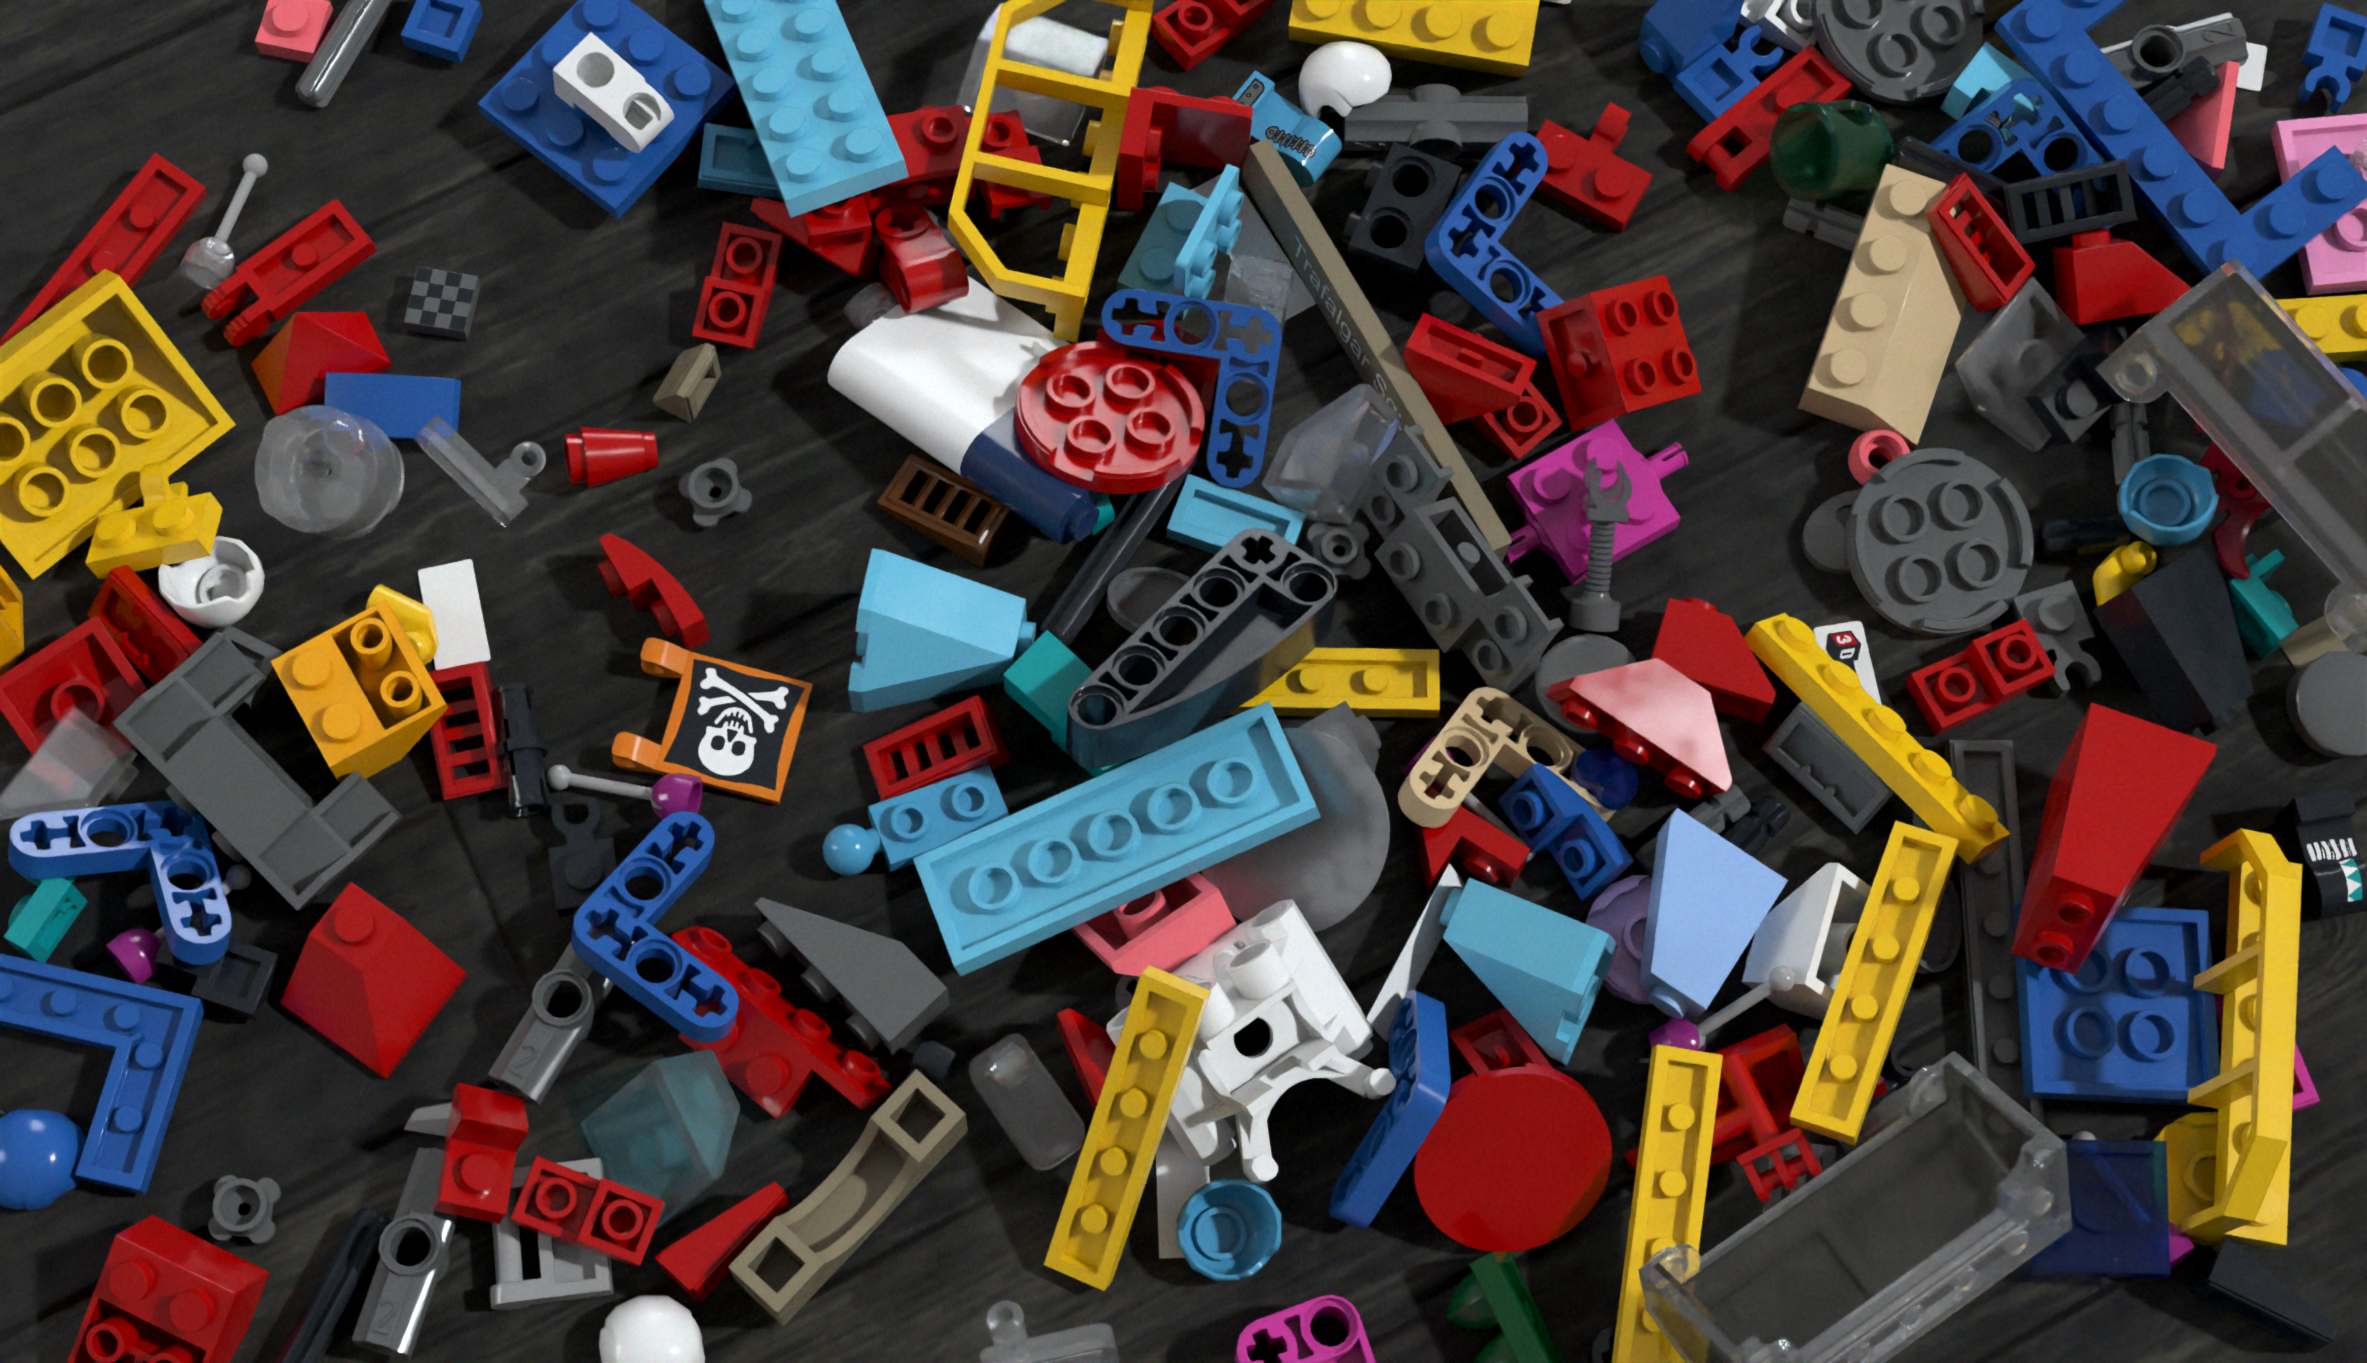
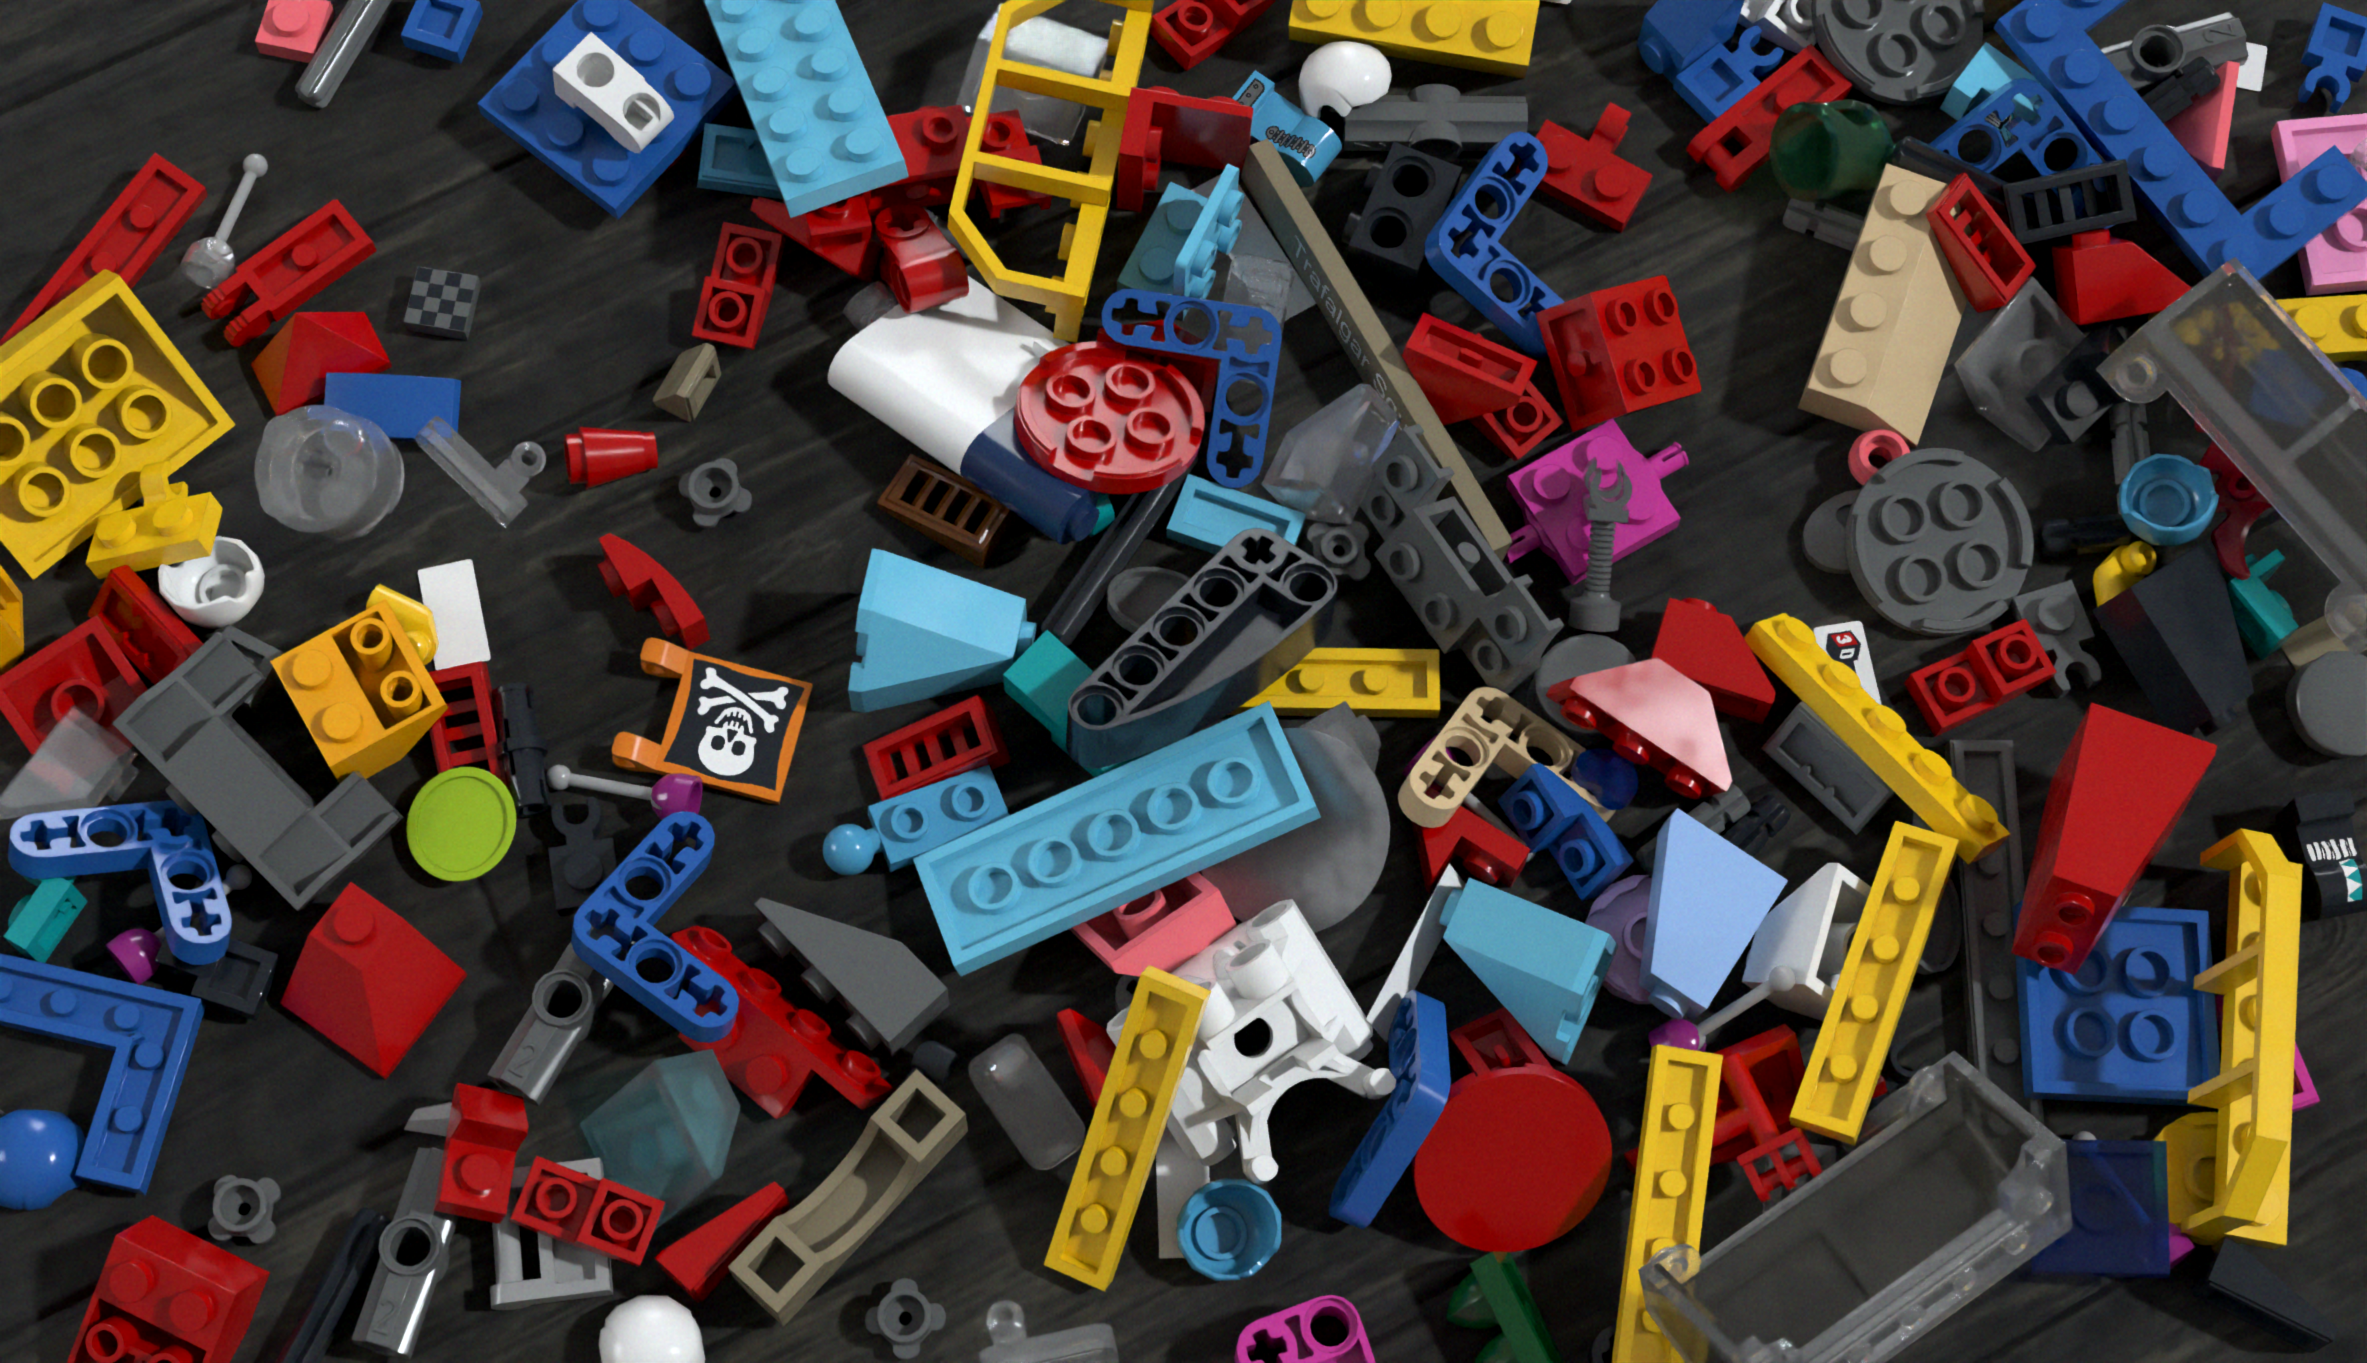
(461, 824): none -> lime piece
(905, 1299): none -> dark grey plate

